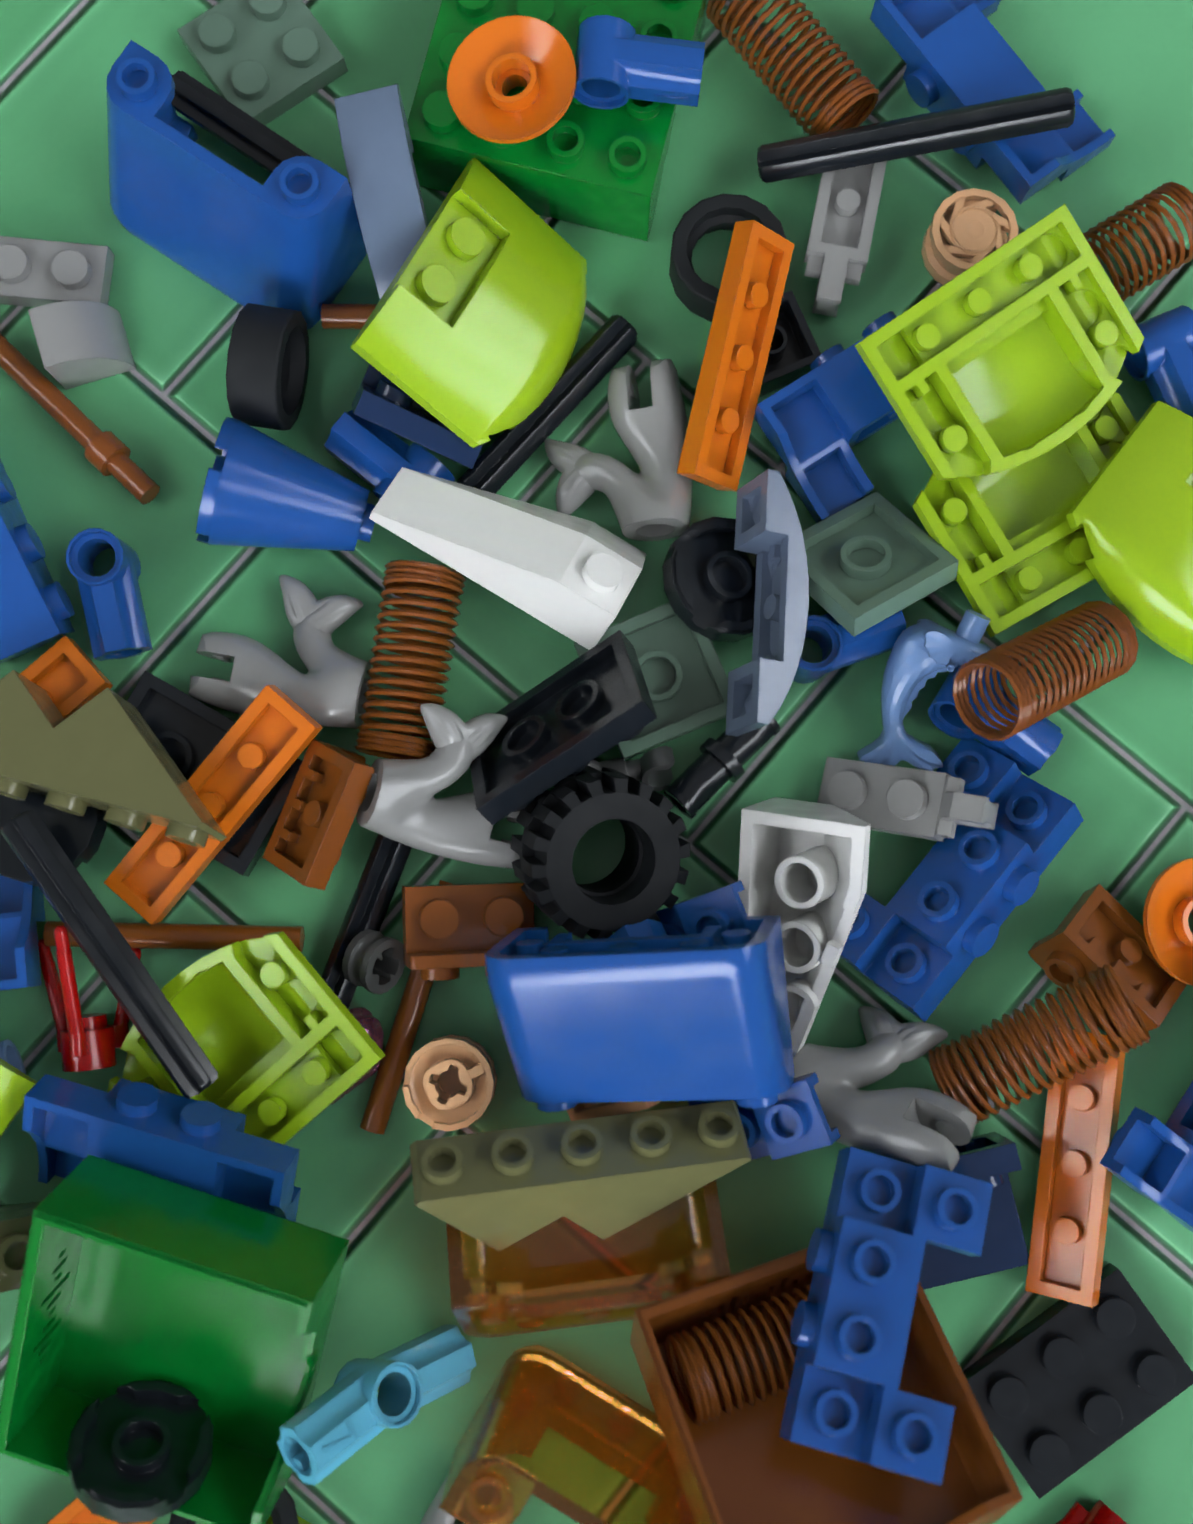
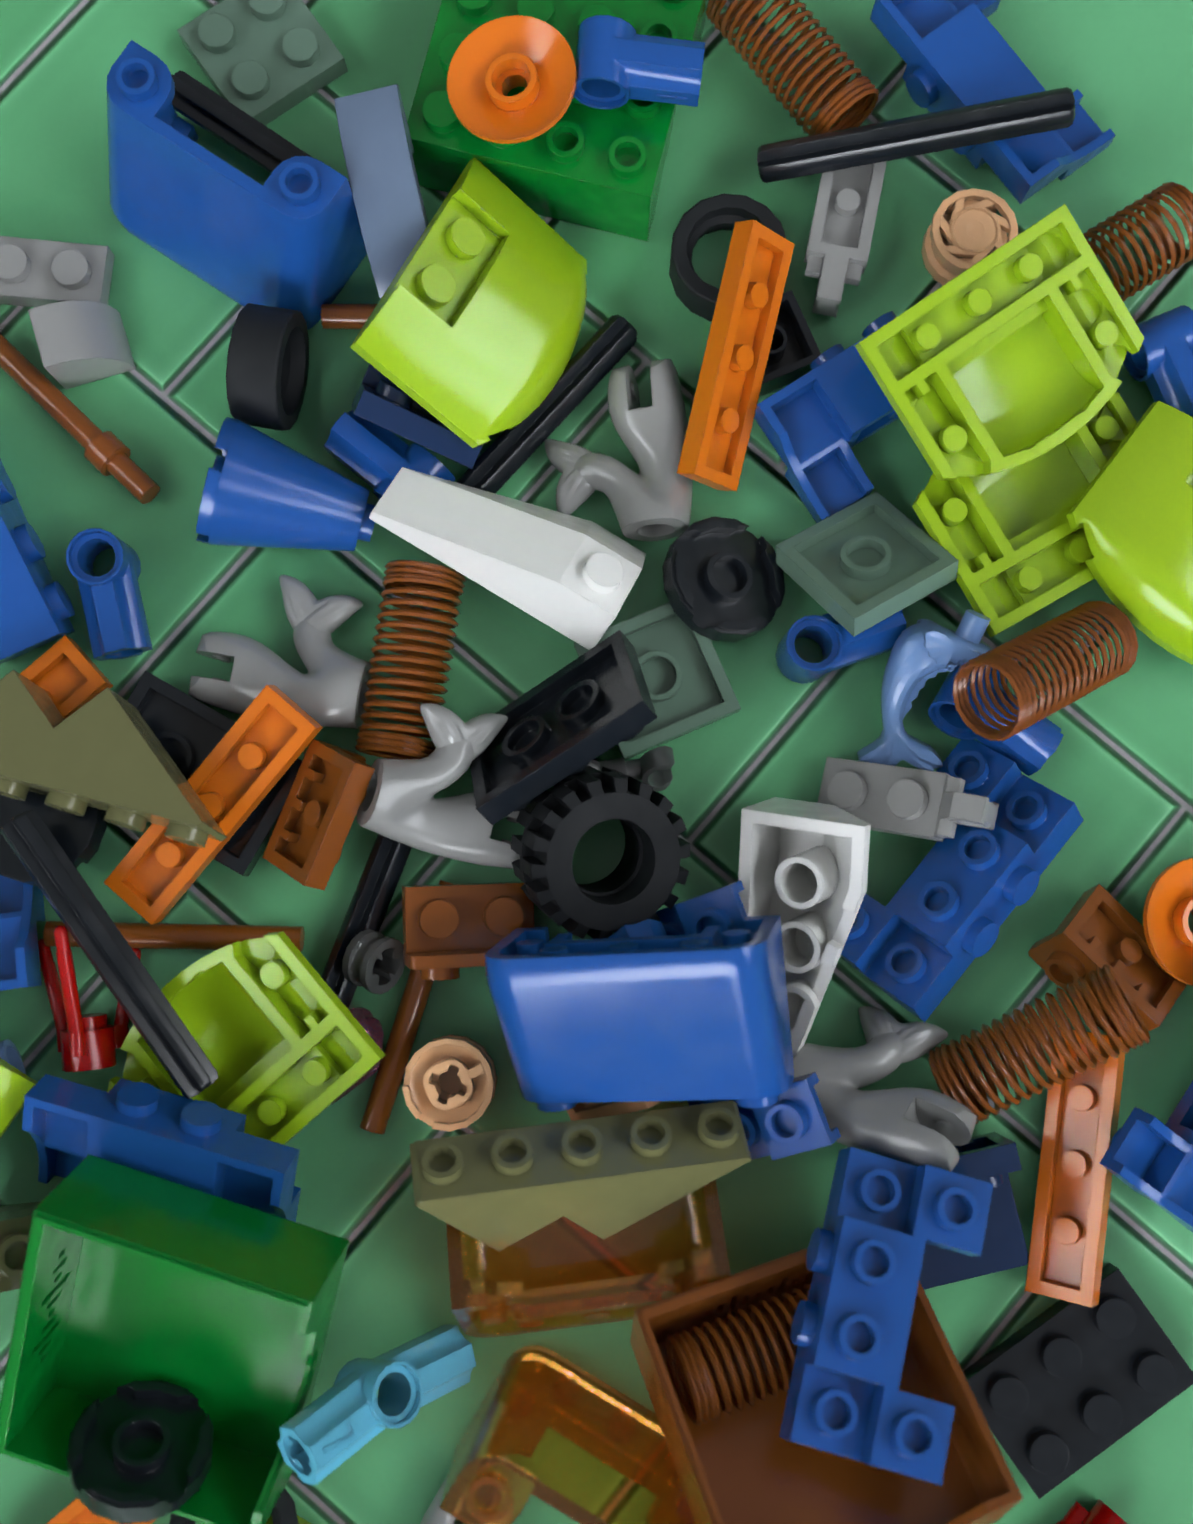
(717, 764): black pin -> none
(772, 531): sand blue slope -> none

